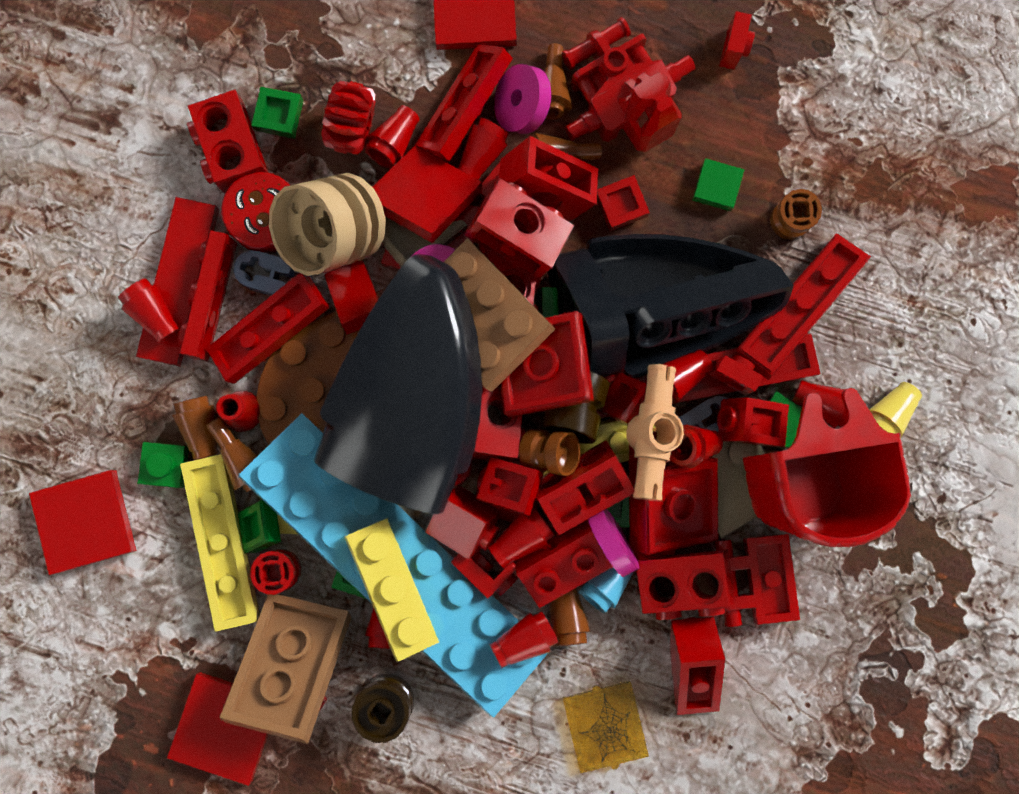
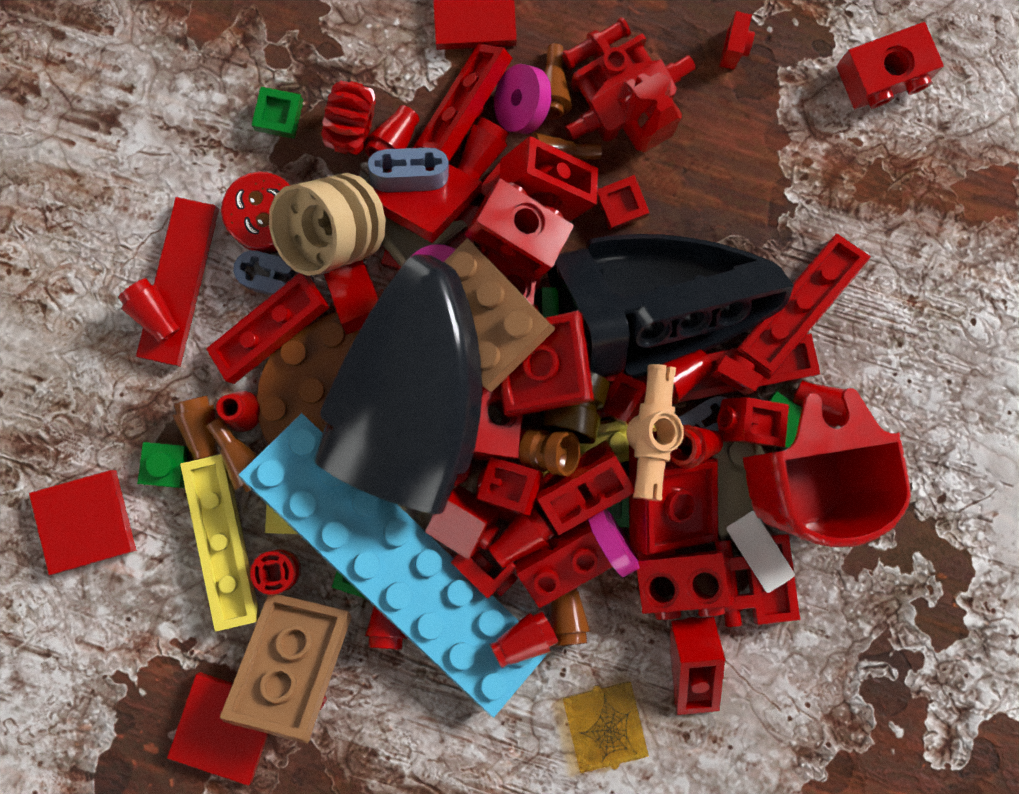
(207, 295): red plate -> none
(233, 140): red brick -> none
(258, 527): green tile -> none
(383, 708): dark brown wheel -> none
(391, 589): light yellow plate -> none
(408, 169): none -> sand blue beam
(605, 589): medium azure cone -> none
(718, 184): green tile -> none
(760, 551): none -> white sticker
(789, 221): dark orange wheel -> none
(897, 408): light yellow cone -> none
(907, 51): none -> red brick

